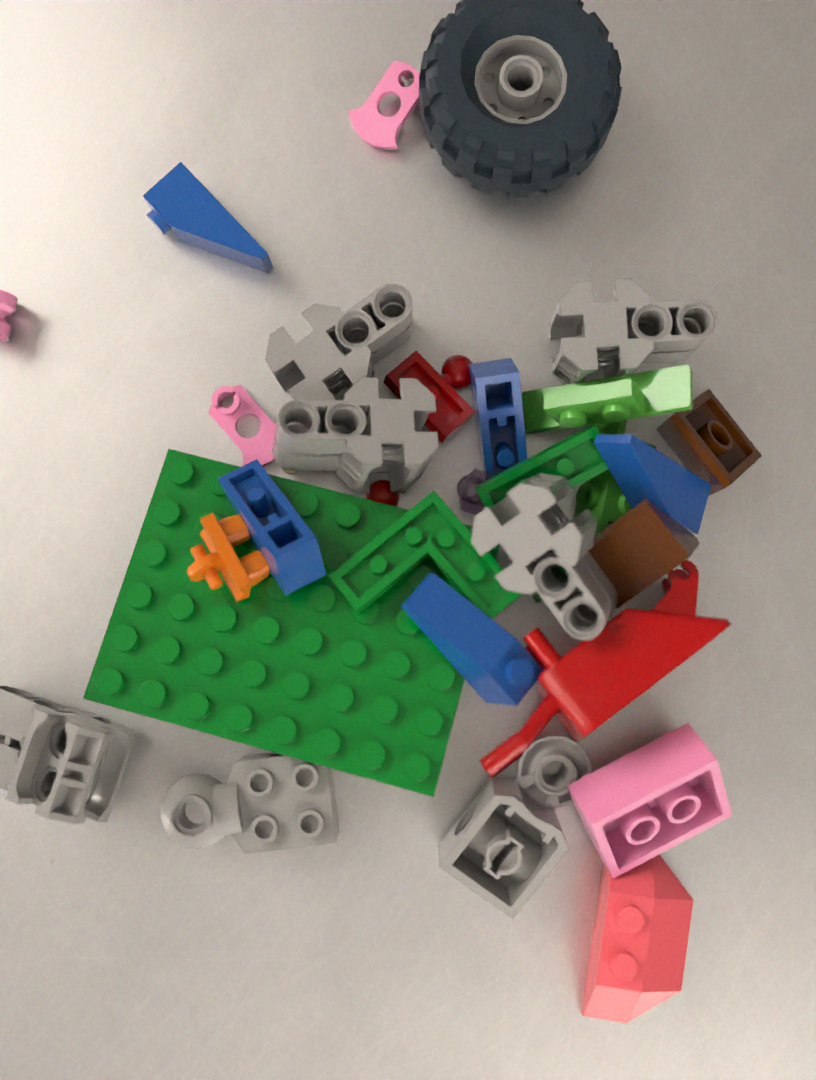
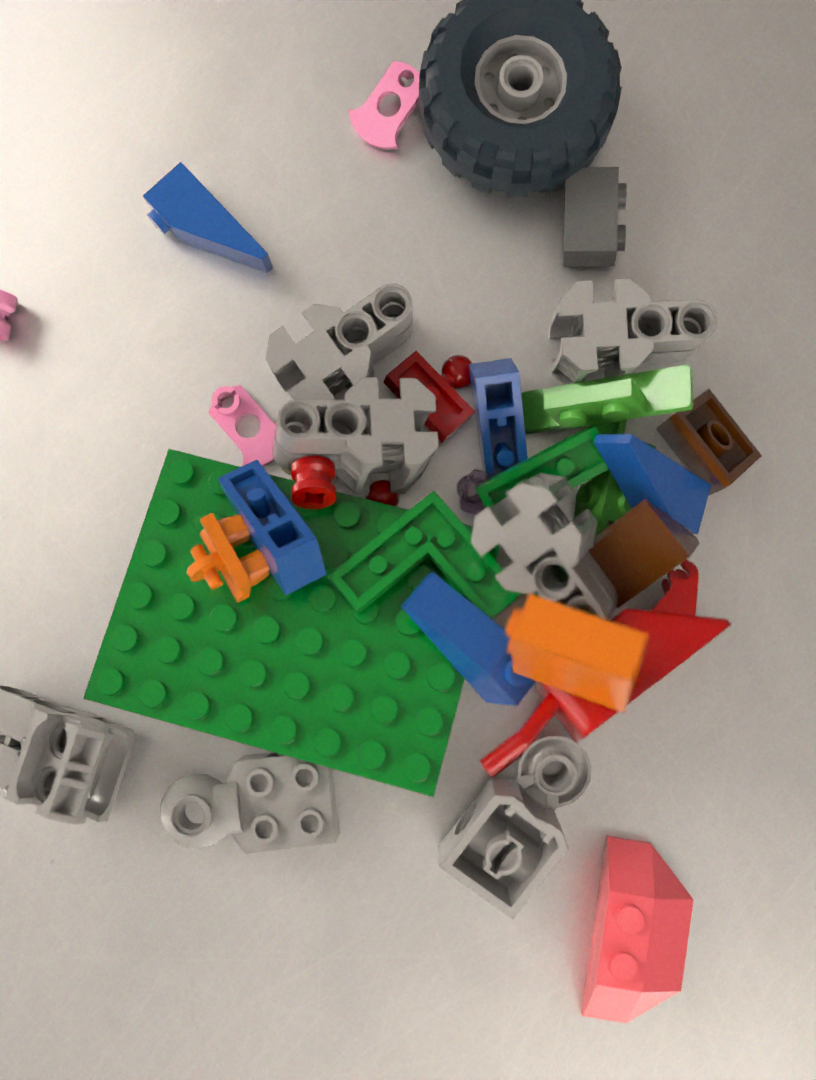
(313, 482): none -> red wheel
(575, 651): none -> orange brick
(592, 217): none -> dark grey brick
(651, 799): bright pink brick -> none

